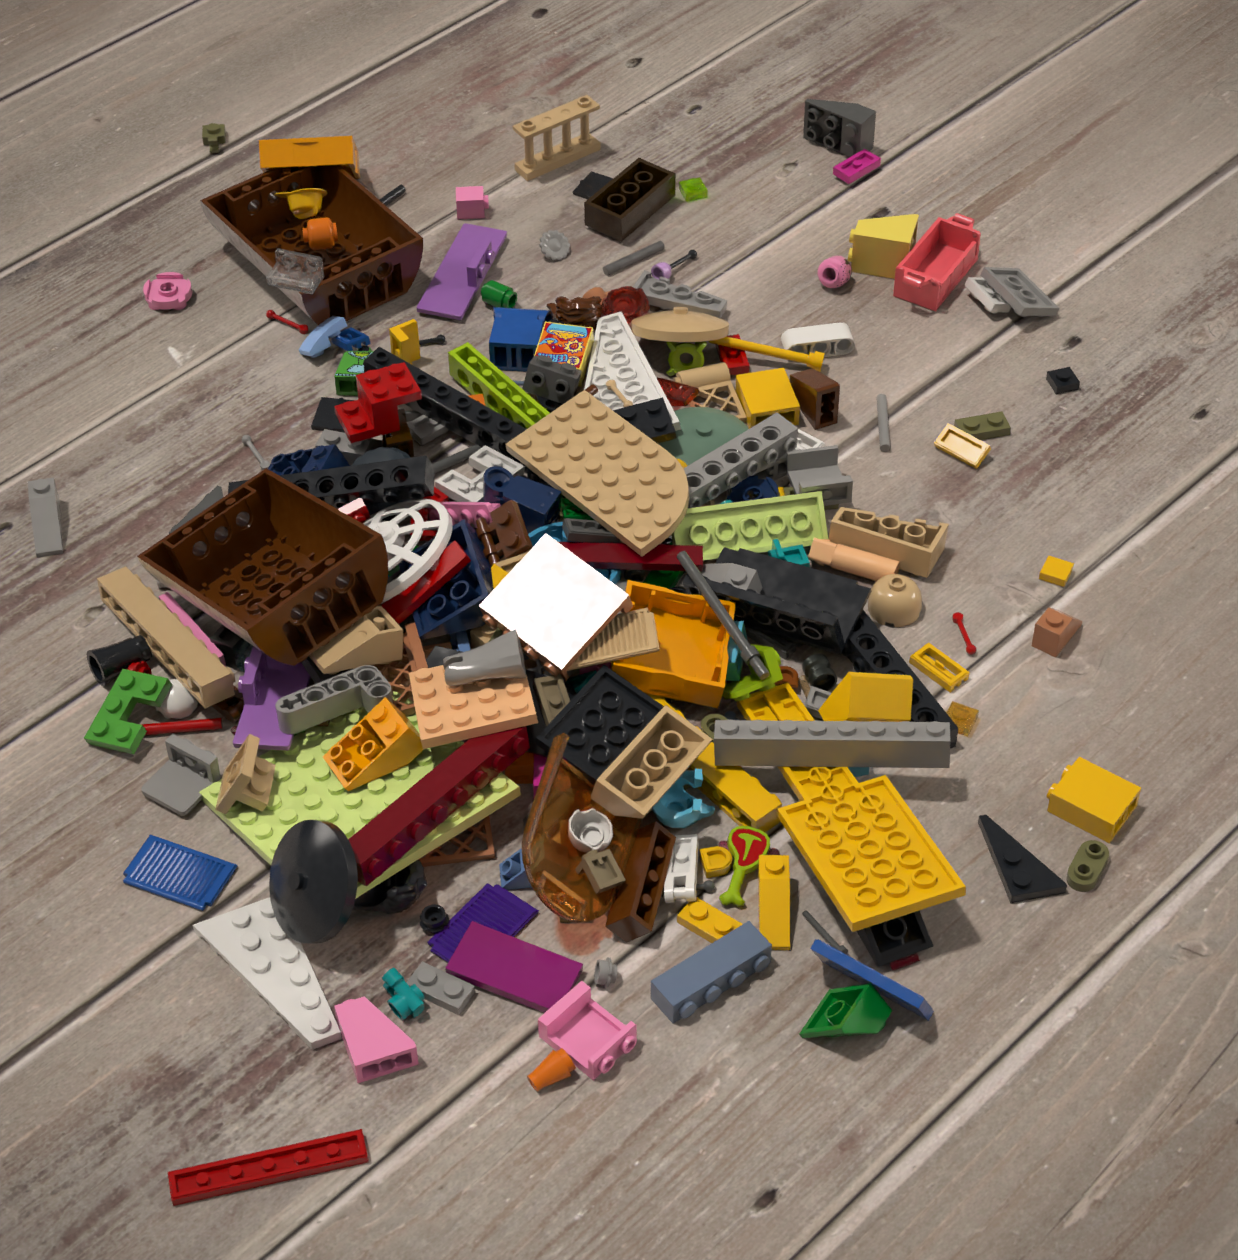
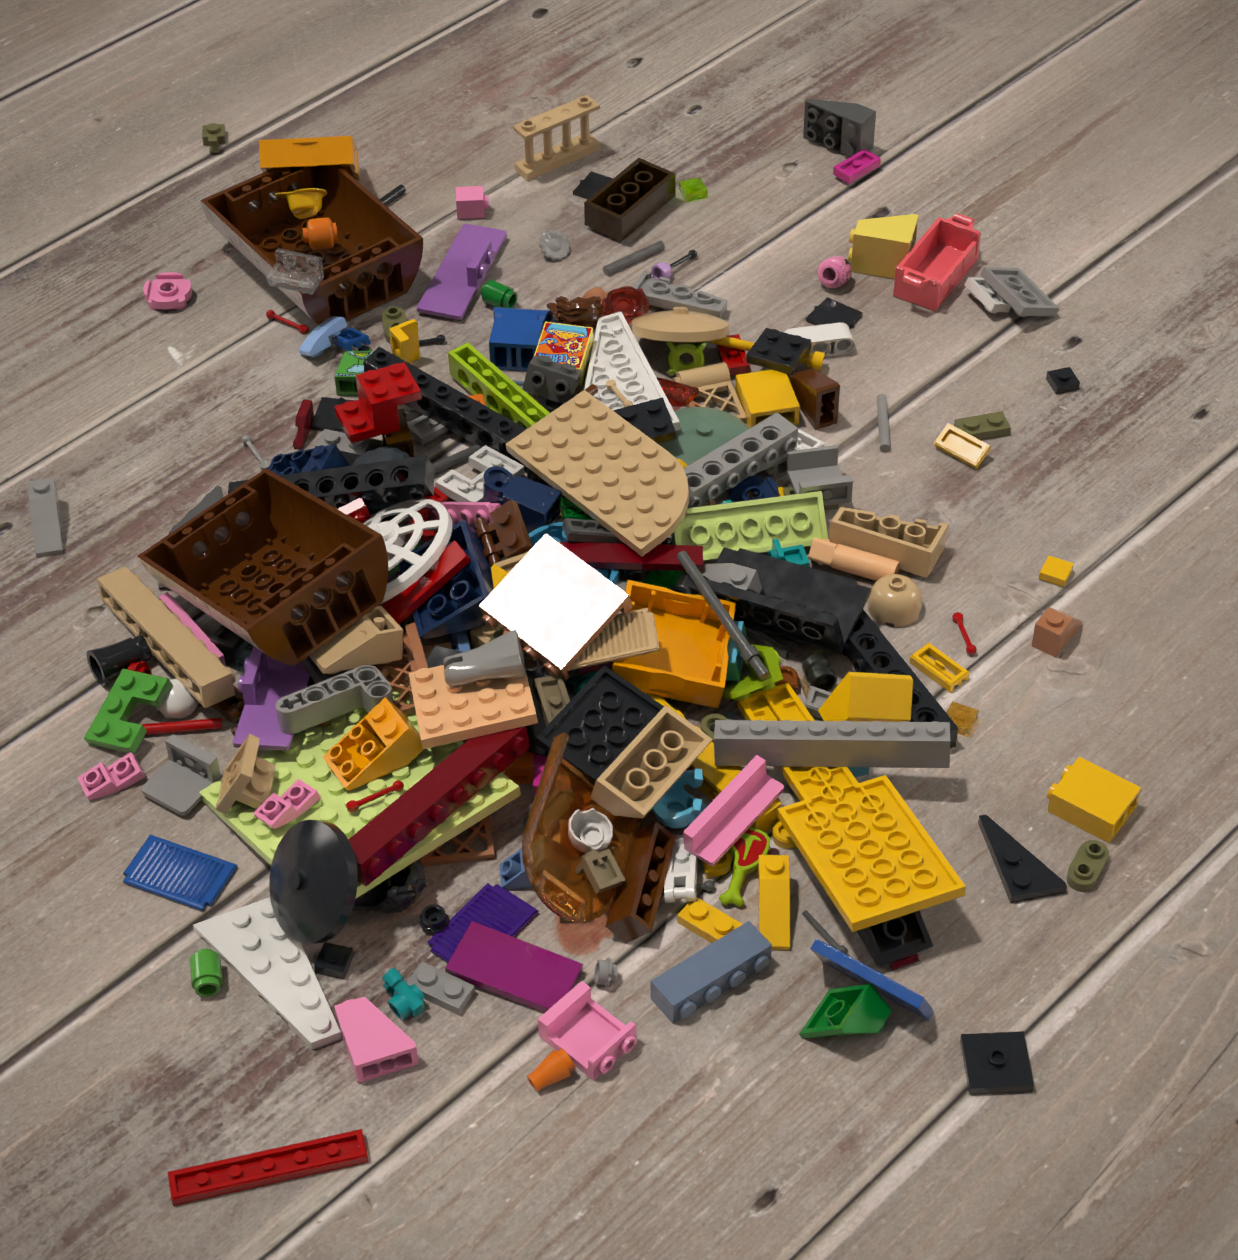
(108, 780): none -> bright pink slope
(206, 972): none -> bright green brick
(294, 802): none -> bright pink slope
(303, 422): none -> dark red tile
(334, 960): none -> black plate
(353, 806): none -> red hinge
(392, 317): none -> olive plate
(732, 812): none -> bright pink panel
(778, 351): none -> black plate
(781, 837): none -> yellow tile
(833, 312): none -> black piece
(996, 1063): none -> black plate

